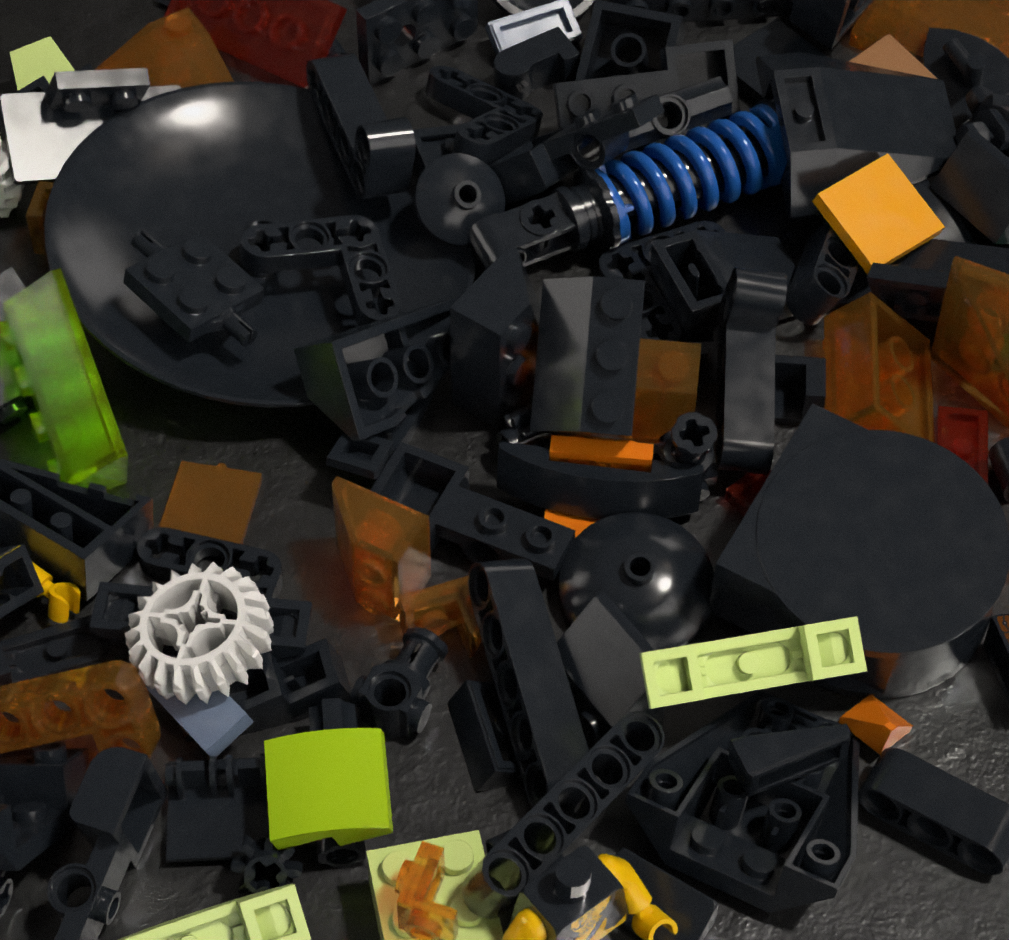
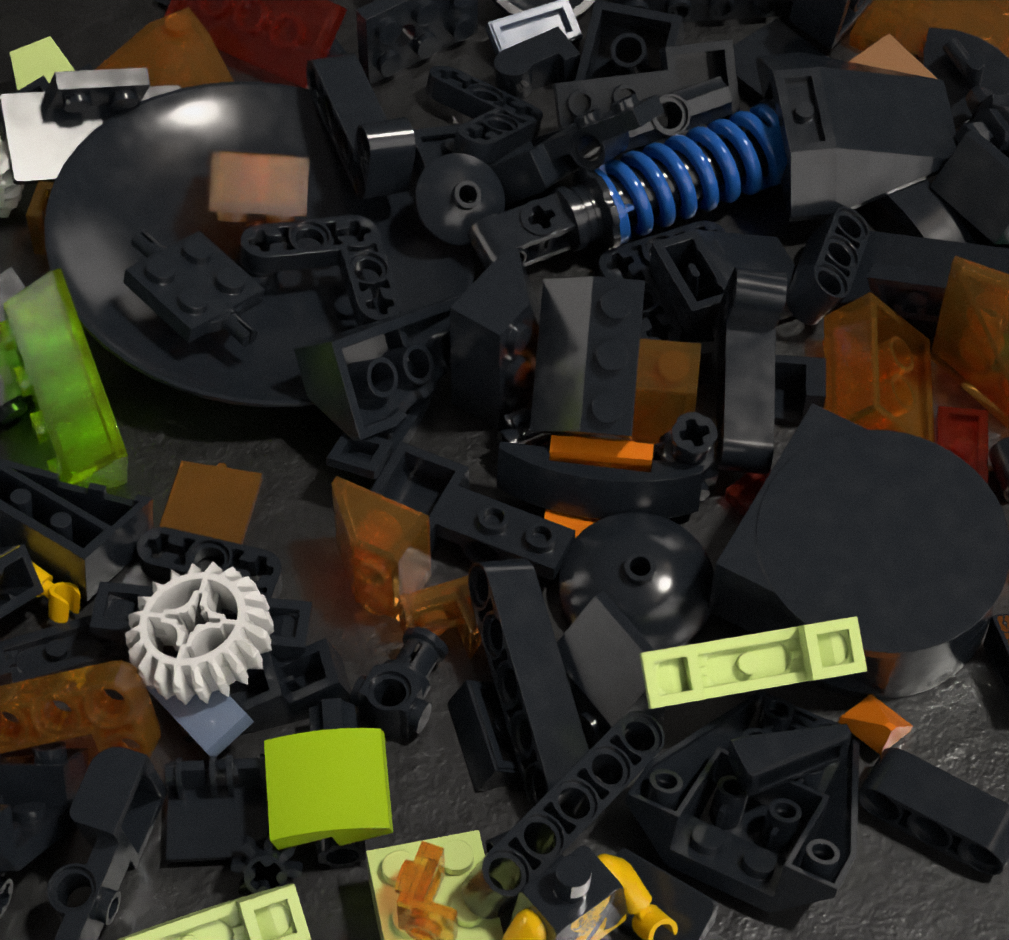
(257, 185): none -> clear orange slope
(878, 213): light orange tile -> none

